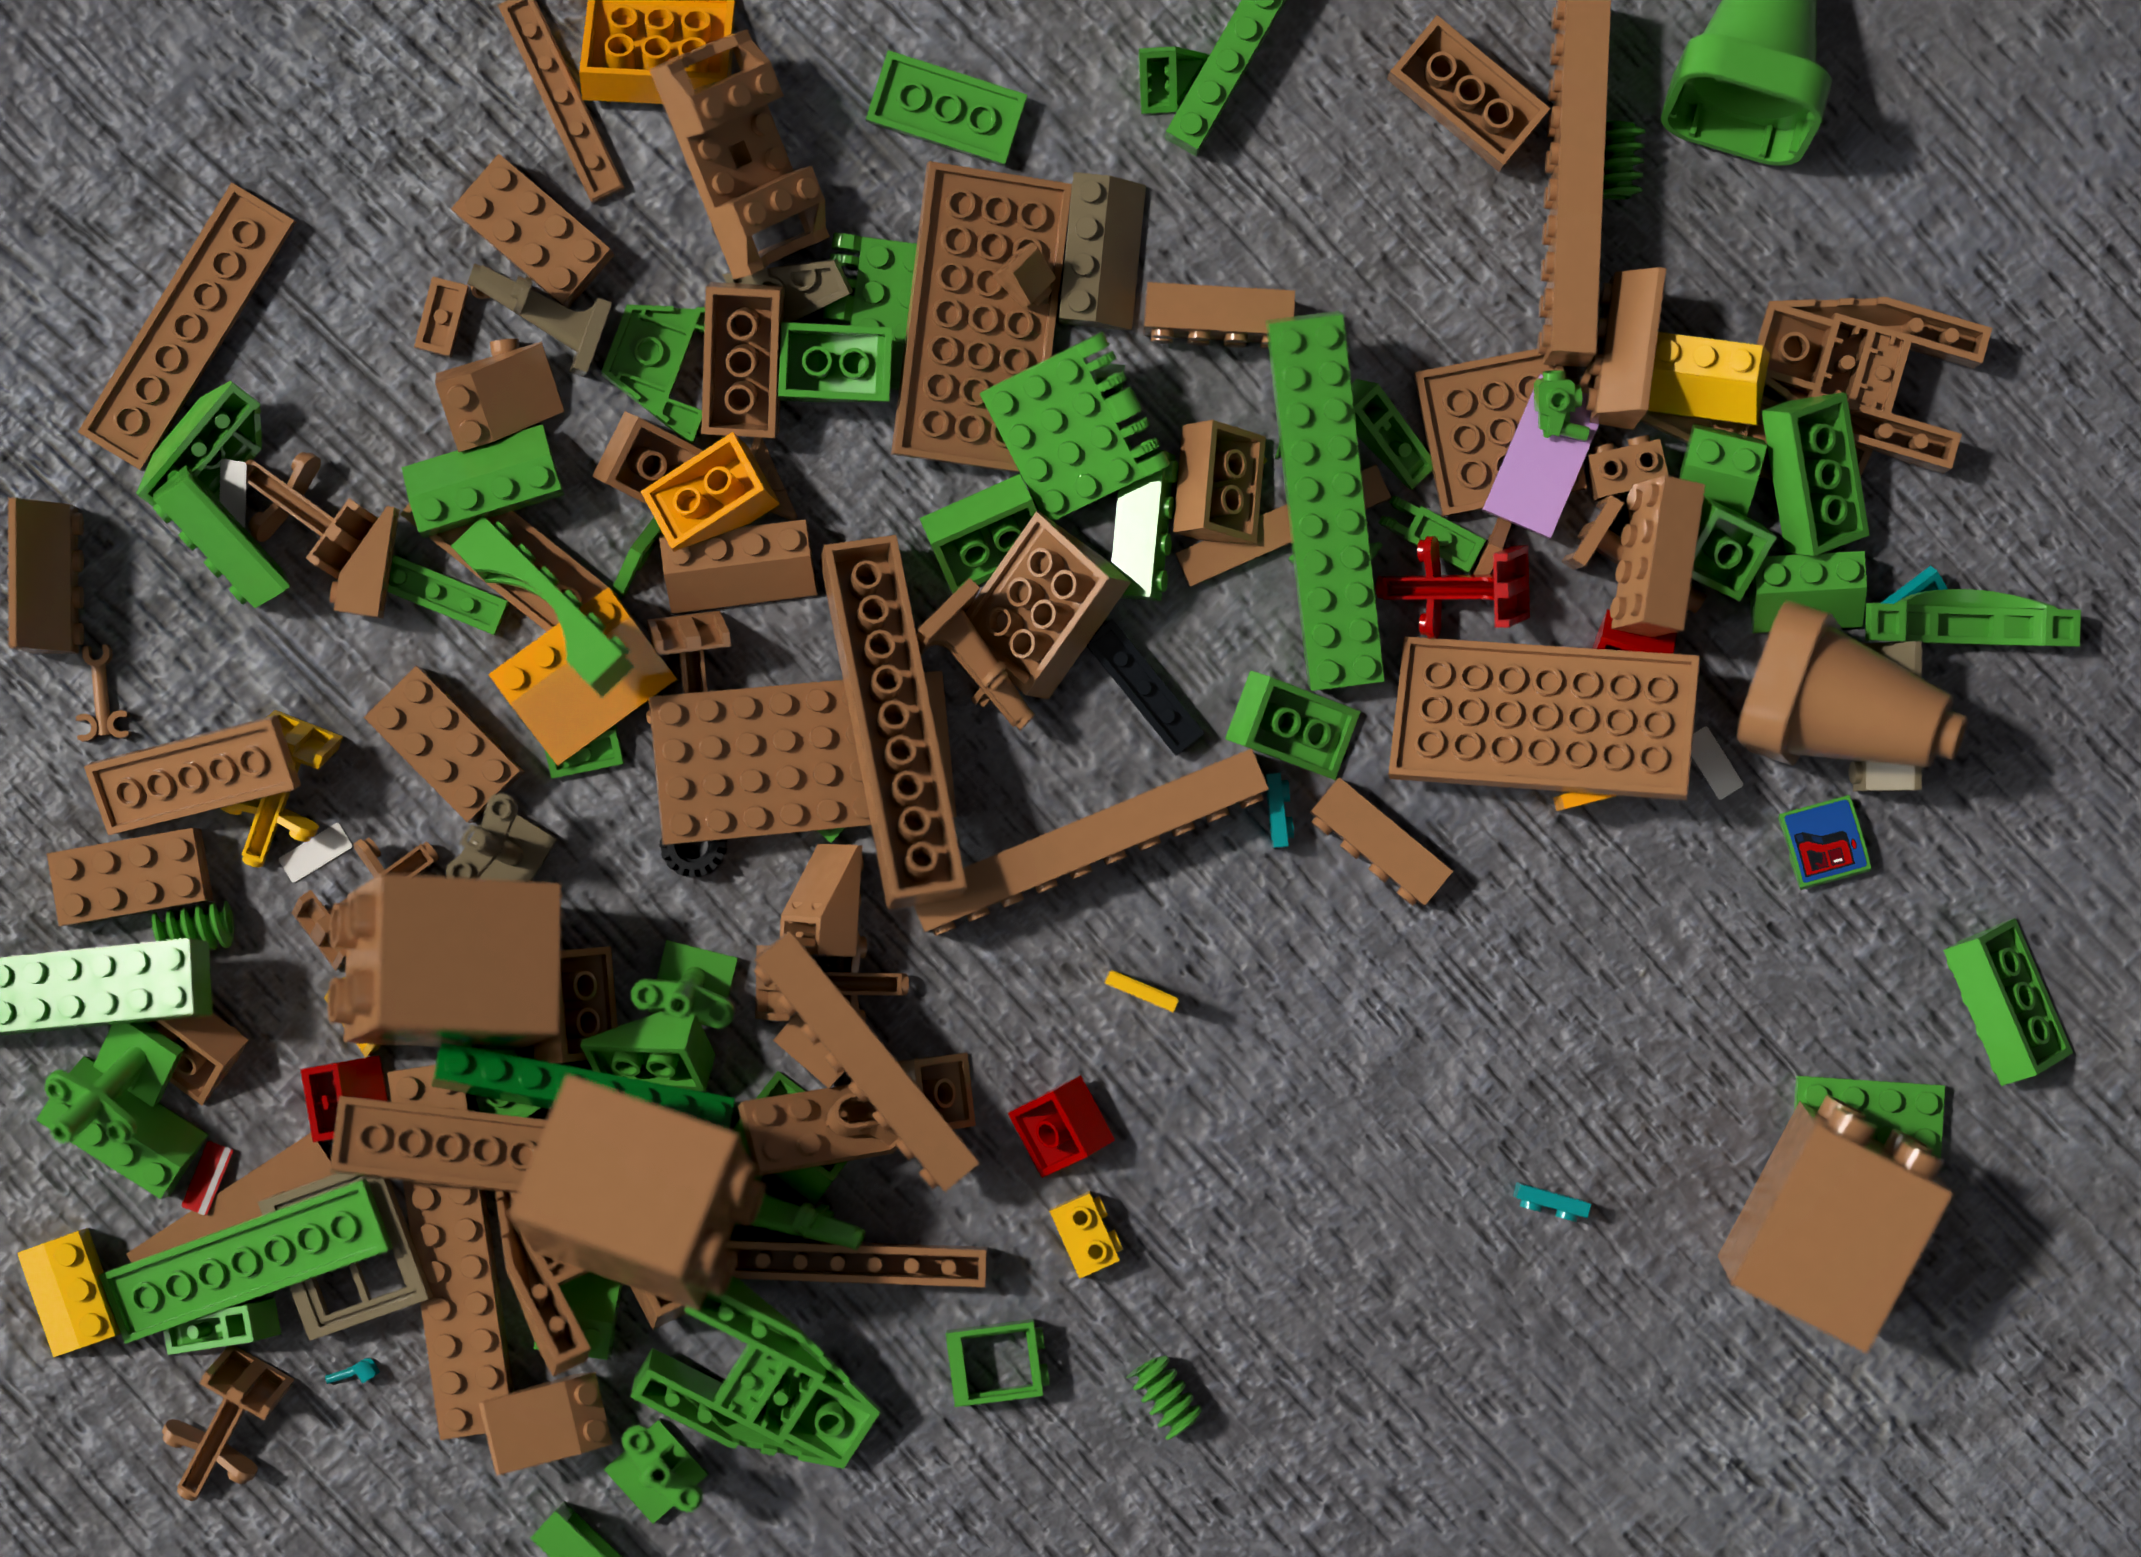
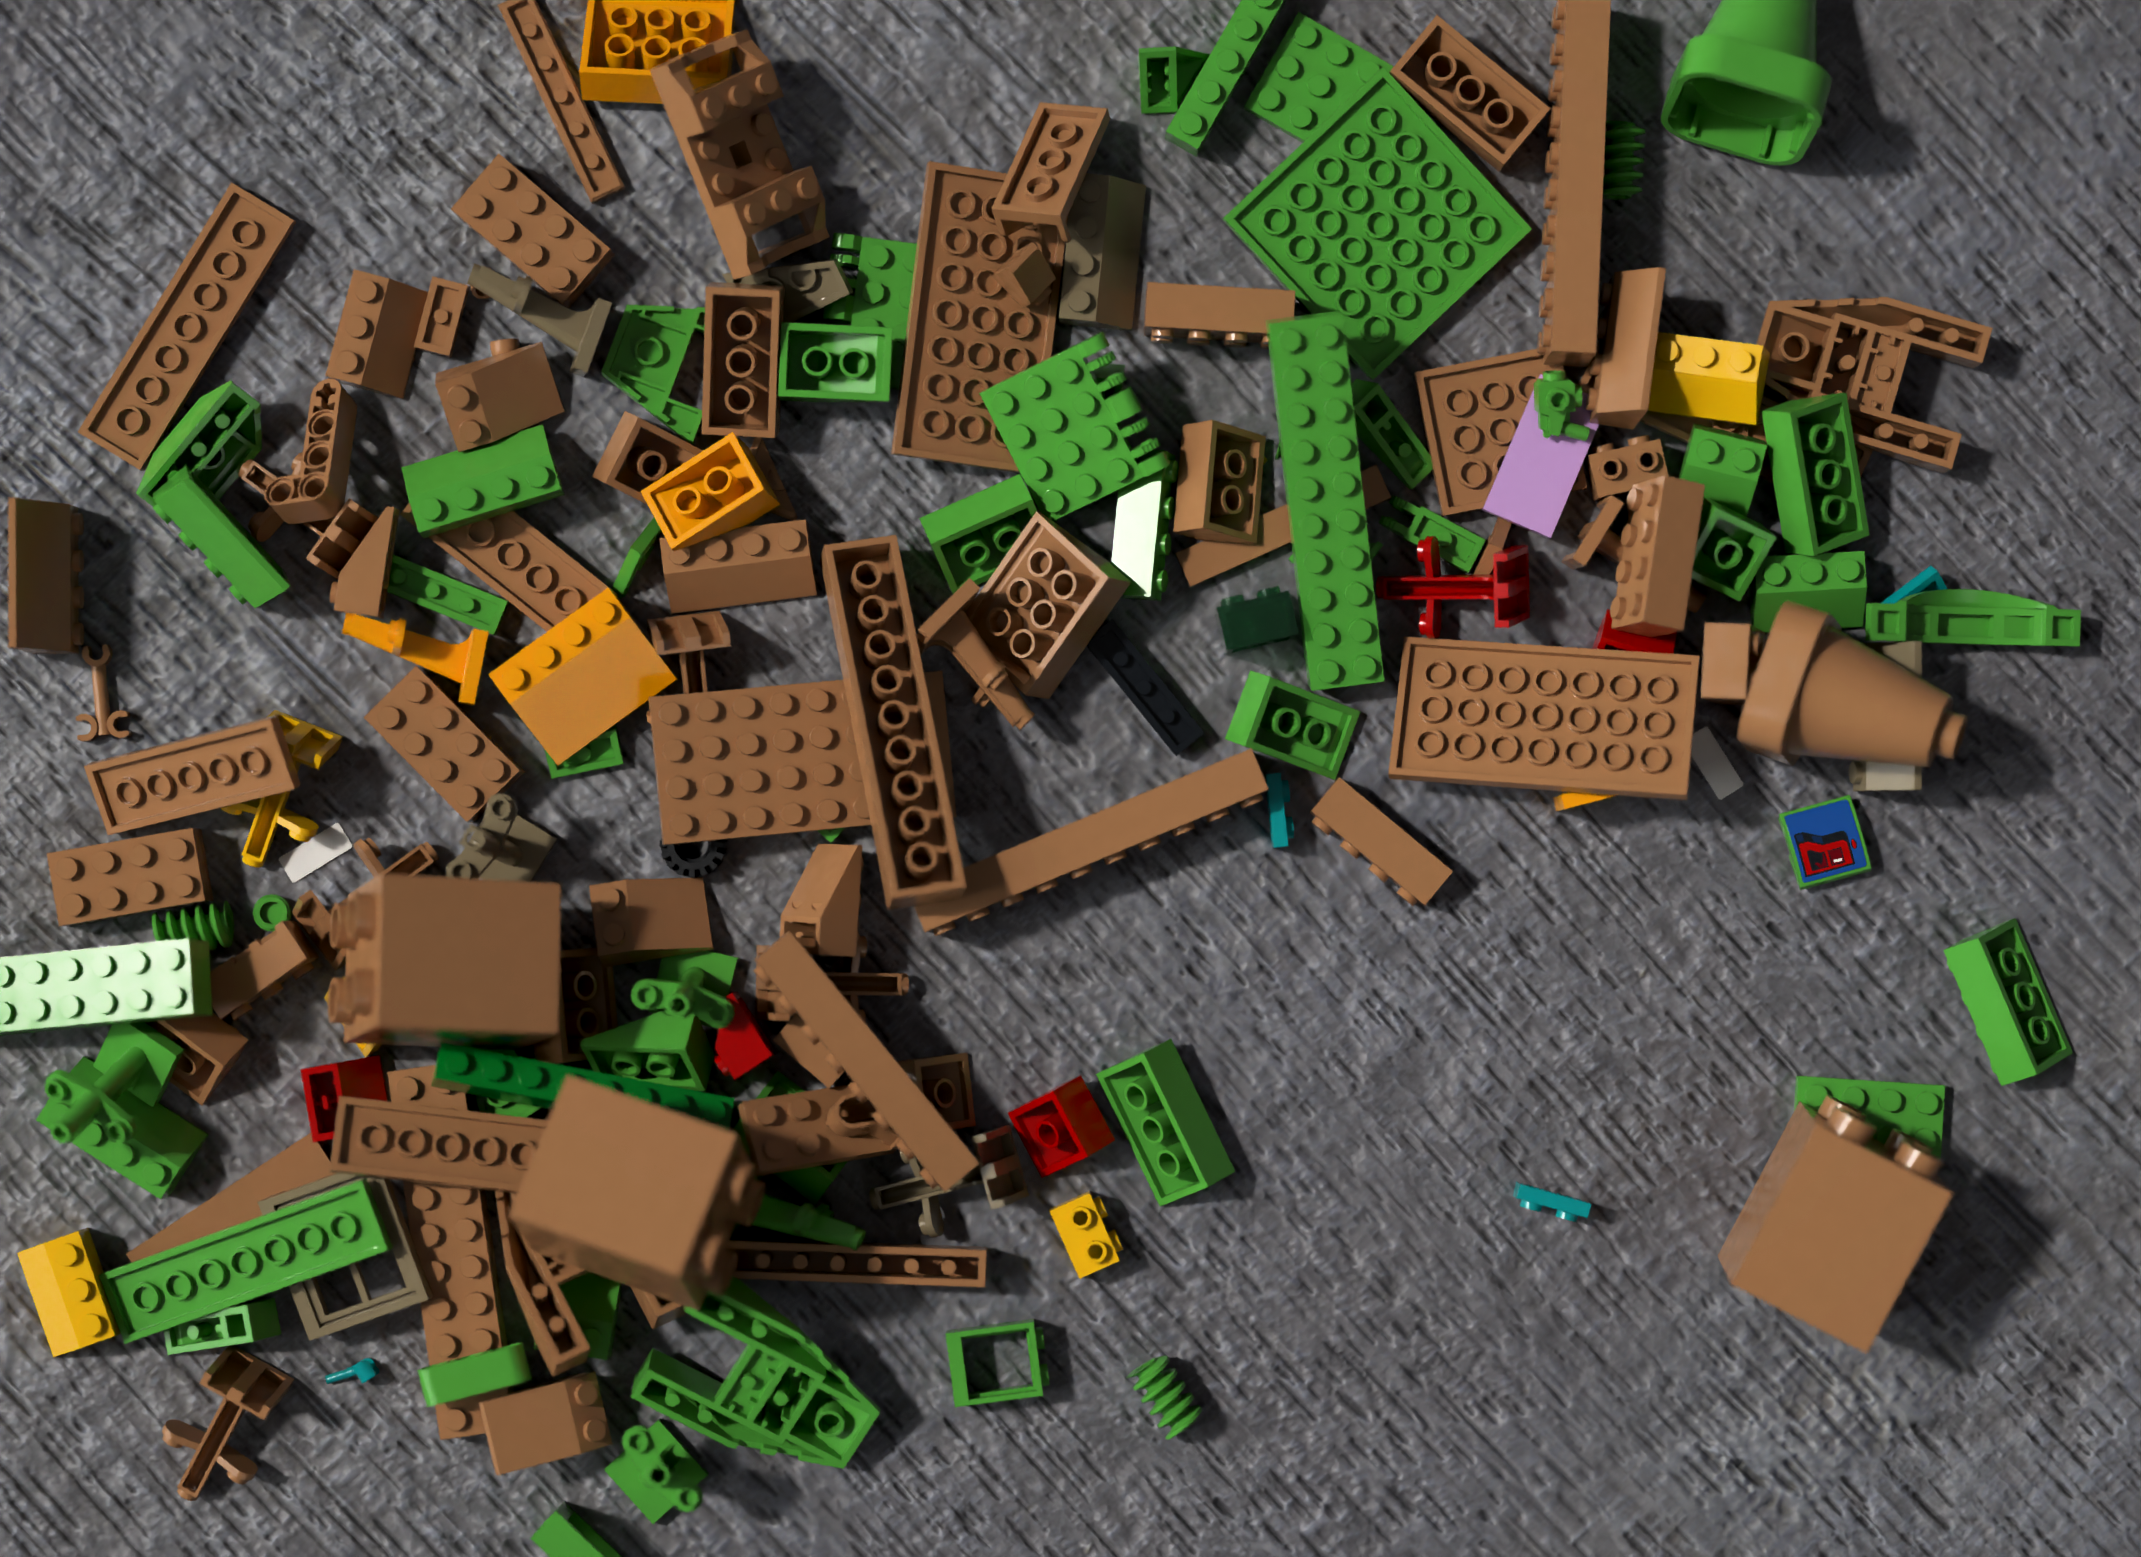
(207, 1178): red sticker -> none
(233, 488): white sticker -> none
(261, 970): none -> medium nougat wedge
(271, 911): none -> bright green tile
(326, 457): none -> medium nougat beam
(377, 334): none -> medium nougat slope
(455, 661): none -> light orange piece
(474, 1374): none -> bright green beam
(588, 650): bright green arch -> none
(650, 919): none -> medium nougat slope
(742, 1042): none -> red slope
(946, 108): bright green plate -> none
(997, 1169): none -> dark tan piece
(1049, 167): none -> medium nougat plate
(1141, 990): yellow tile -> none
(1165, 1123): none -> bright green slope
(1255, 620): none -> clear green brick
(1310, 78): none -> bright green plate
(1377, 222): none -> bright green plate
(1730, 661): none -> medium nougat brick

